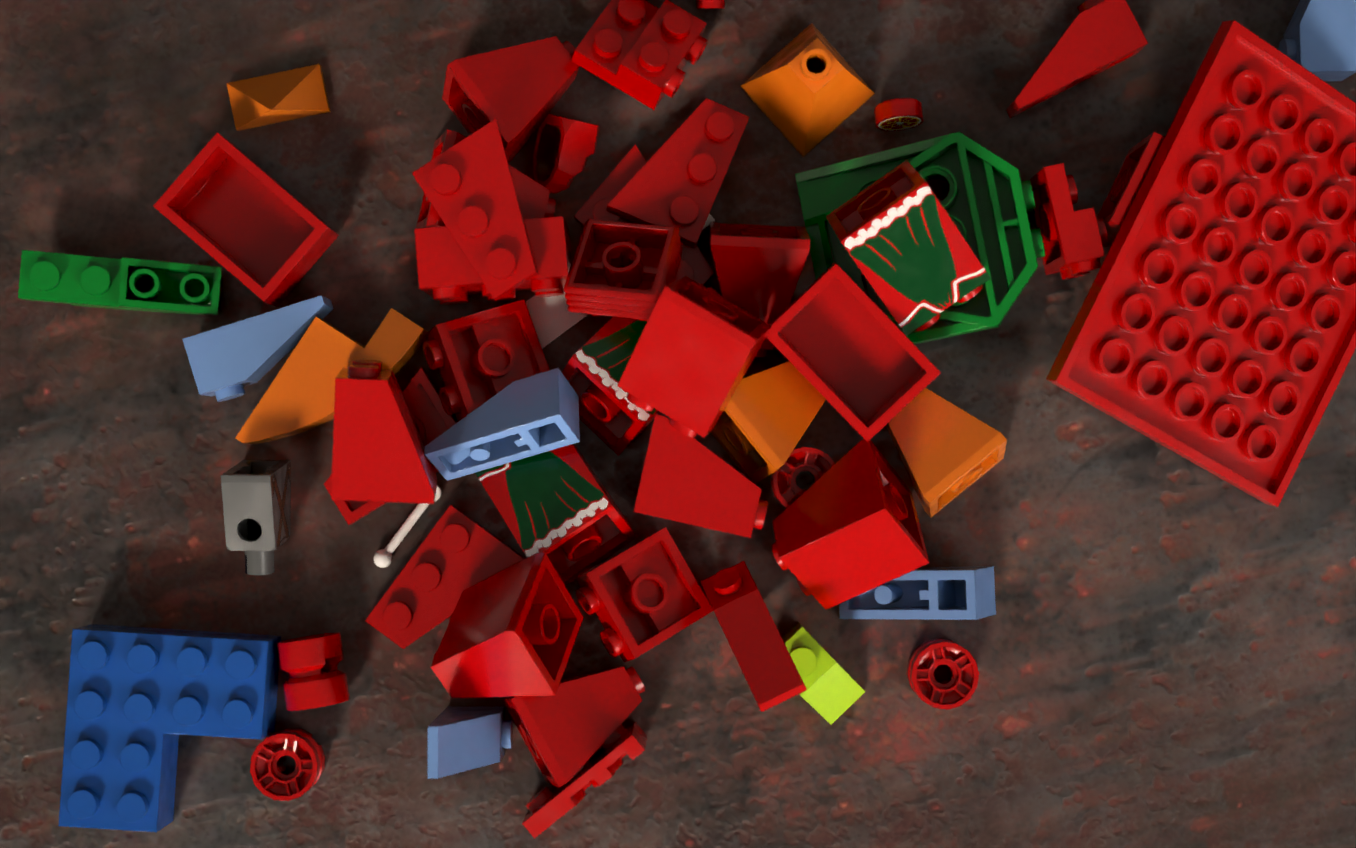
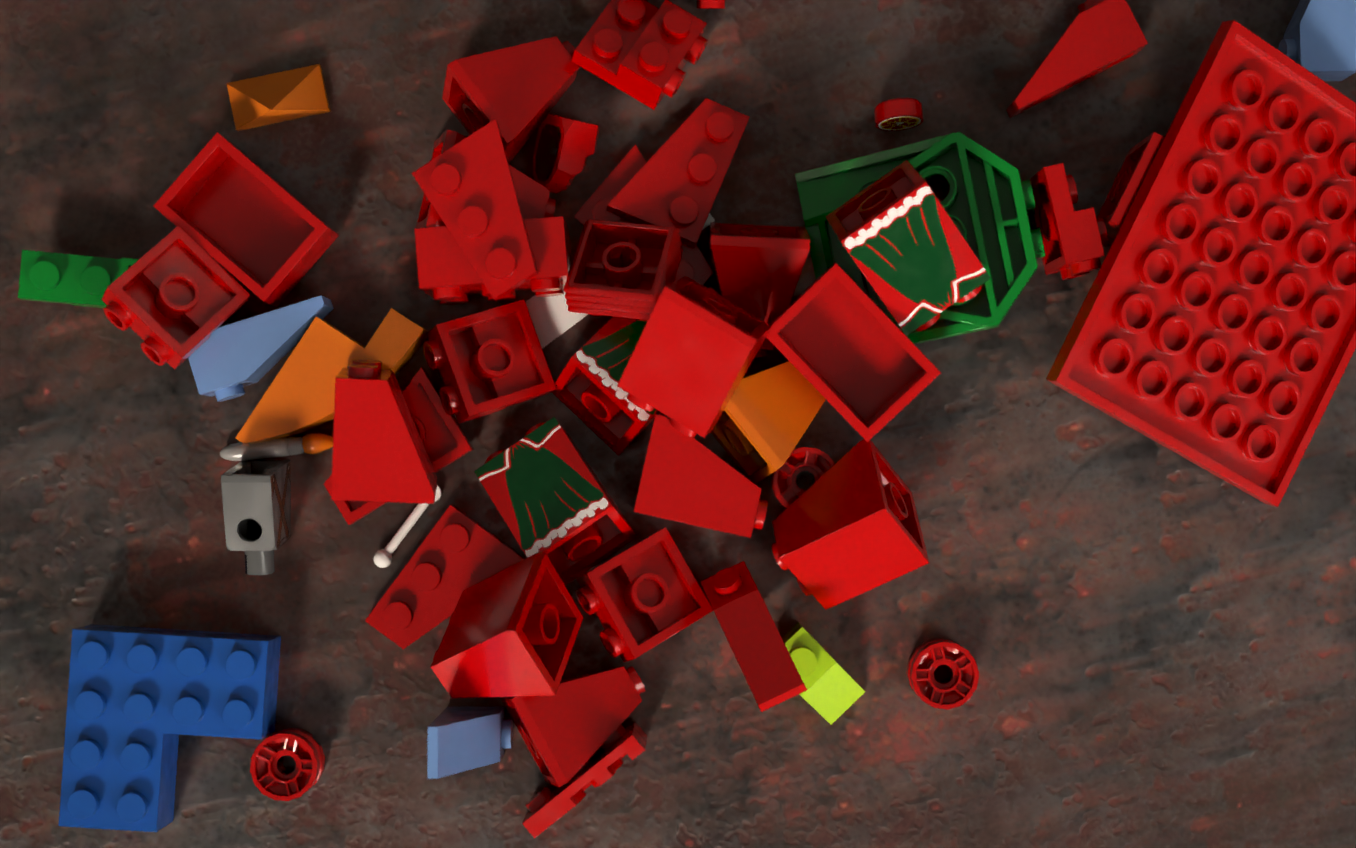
(173, 298): none -> red plate
(280, 447): none -> light grey piece
(313, 671): red wheel -> none
(510, 426): medium blue slope -> none
(807, 90): orange slope -> none
(928, 595): medium blue slope -> none
(943, 448): orange slope -> none

